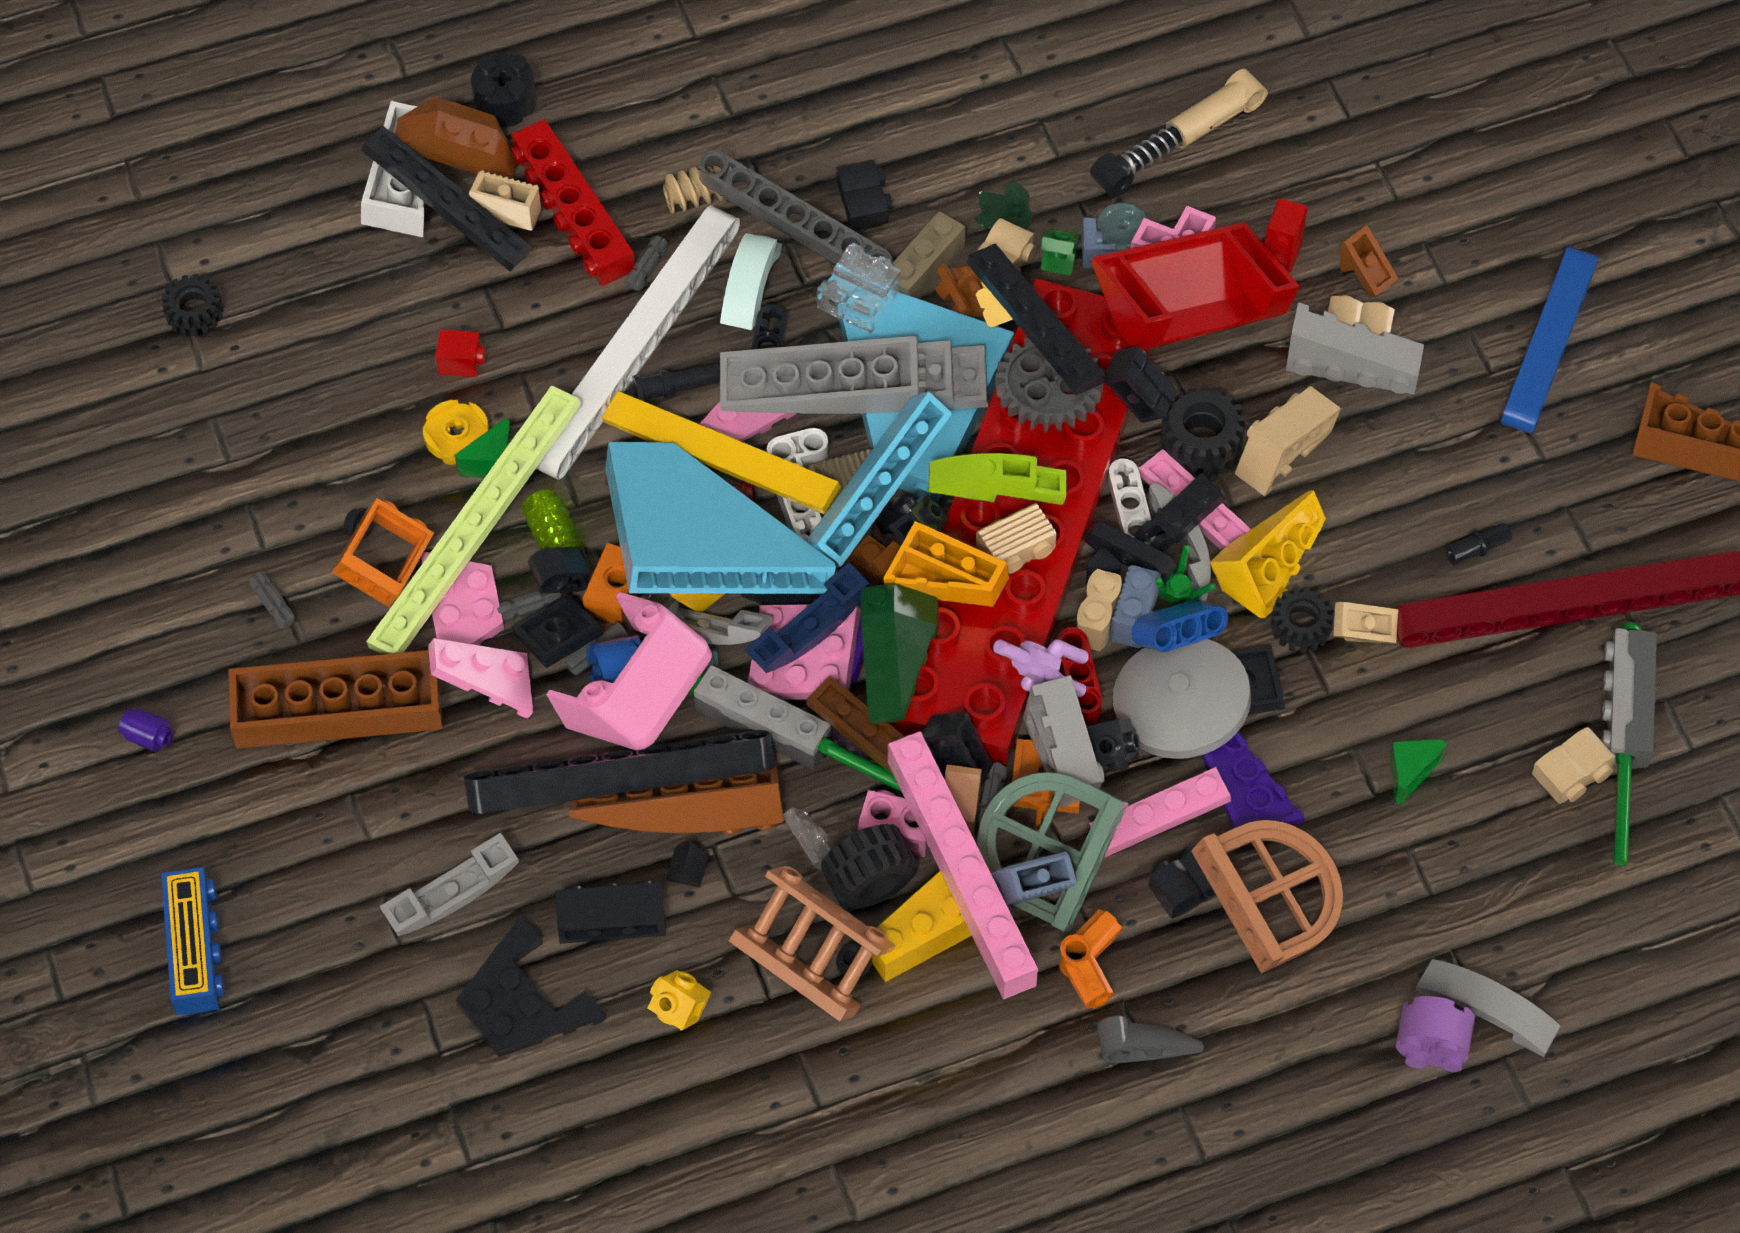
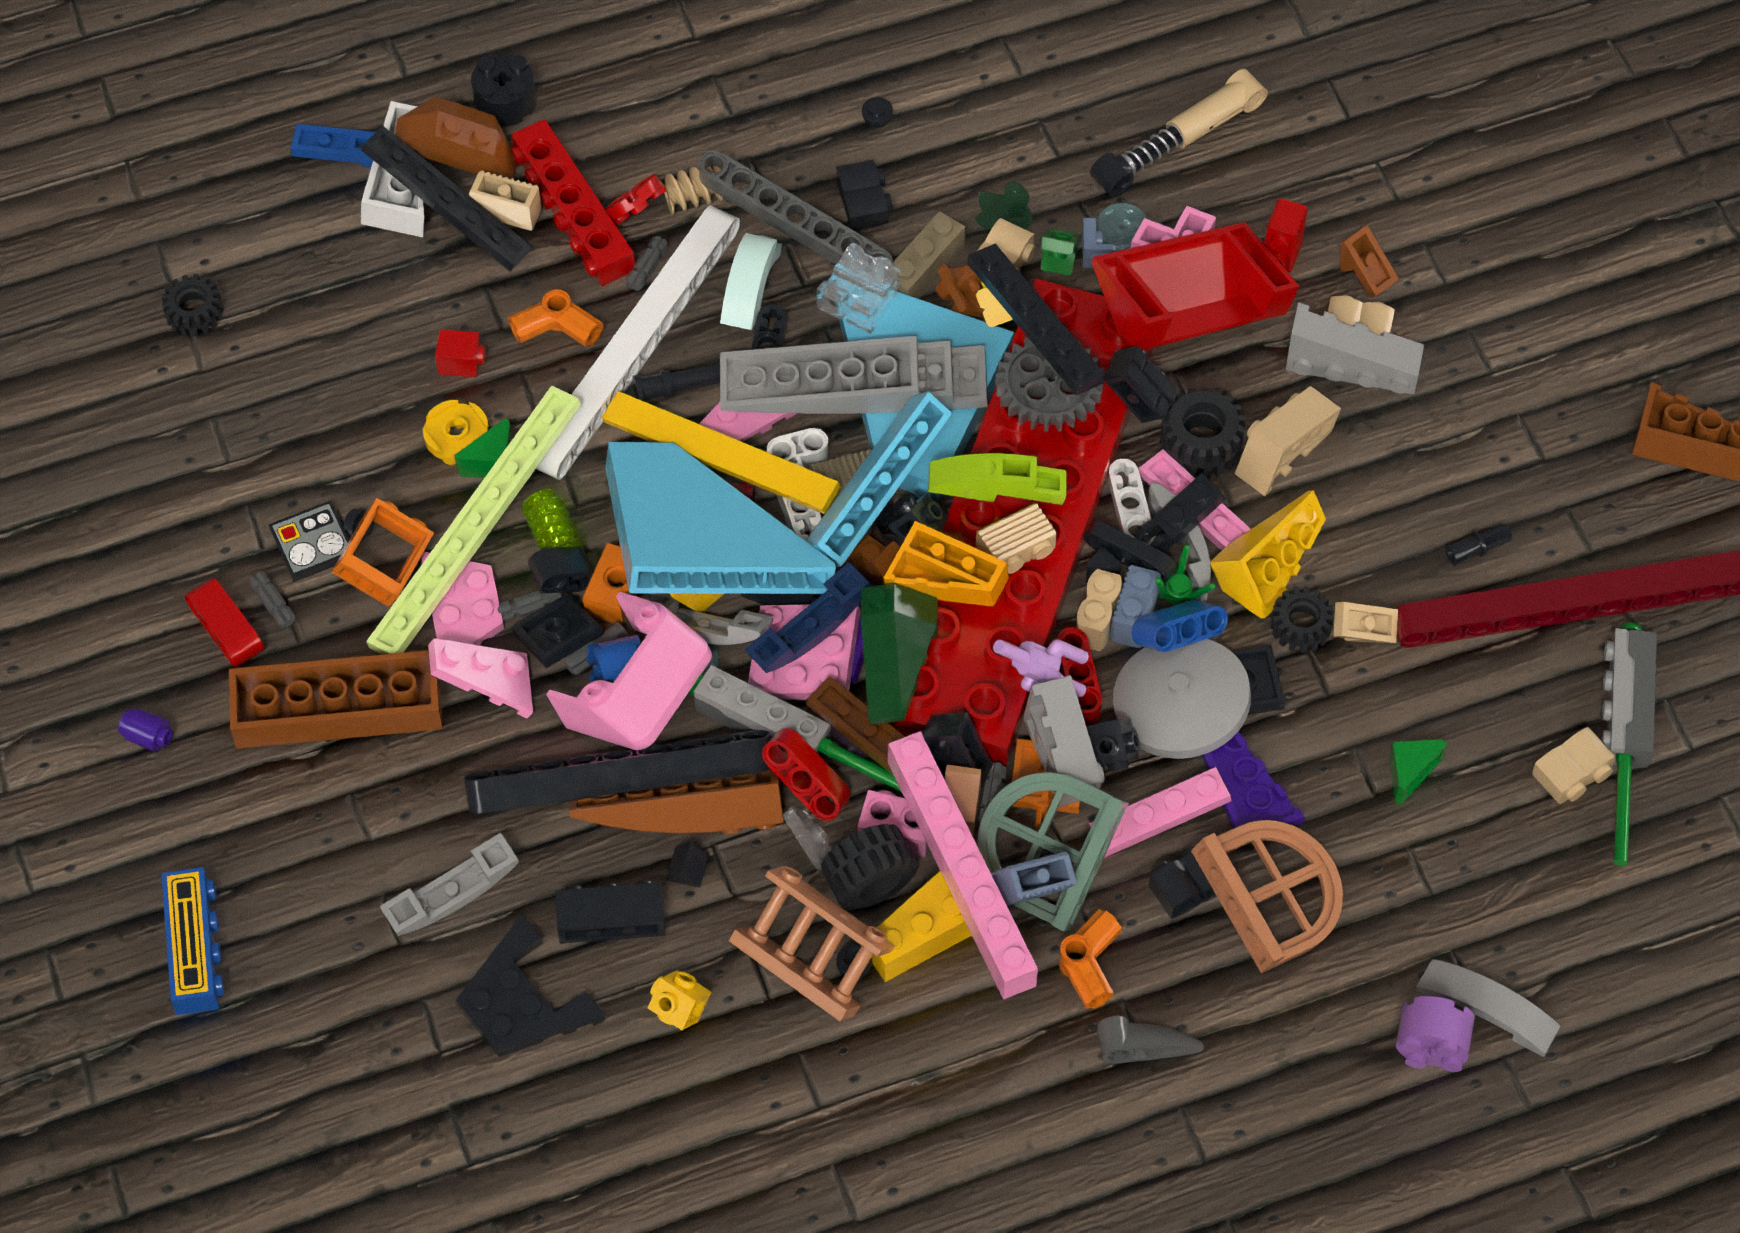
(224, 622): none -> red beam
(310, 540): none -> tile
(330, 144): none -> blue plate
(543, 317): none -> orange piece
(635, 199): none -> red plate
(800, 758): none -> red beam
(877, 112): none -> black plate
(1549, 340): blue beam -> none

